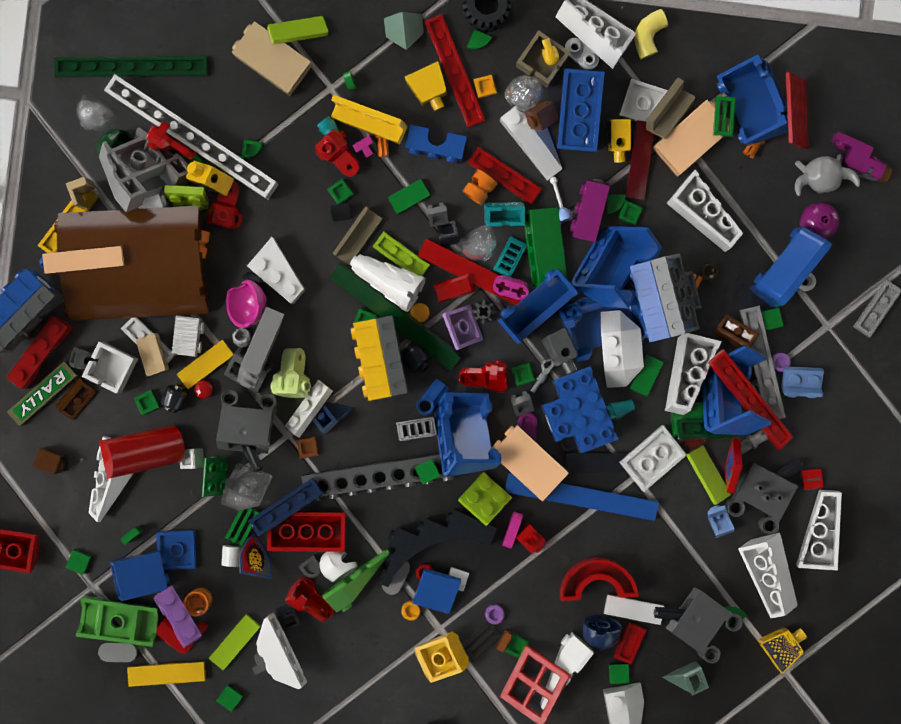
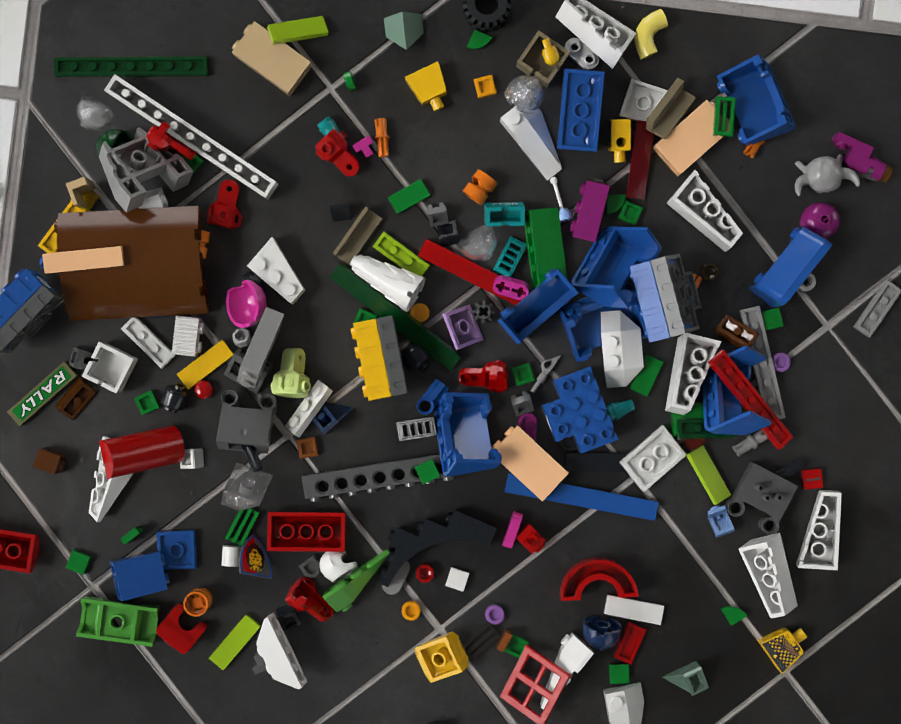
(45, 342): red arch -> none
(117, 652): light grey tile -> none
(152, 354): tan panel -> none
(166, 673): yellow tile -> none
(178, 616): medium lavender arch -> none
(186, 196): lime plate -> none
(201, 175): yellow torso -> none
(214, 476): green hinge -> none
(229, 698): green tile -> none
(251, 149): green tile -> none
(286, 507): dark blue tile -> none
(340, 192): green tile -> none
(368, 120): yellow fence -> none
(436, 591): blue tile -> none
(451, 149): blue arch -> none
(454, 71): red tile -> none
(454, 288): red tile -> none
(484, 499): lime plate -> none
(505, 176): red tile -> none
(542, 115): reddish brown brick -> none
(560, 342): dark grey torso -> none
(698, 622): dark grey piece -> none
(733, 465): red tile -> none
(797, 111): red piece -> none
(802, 382): medium blue bracket -> none

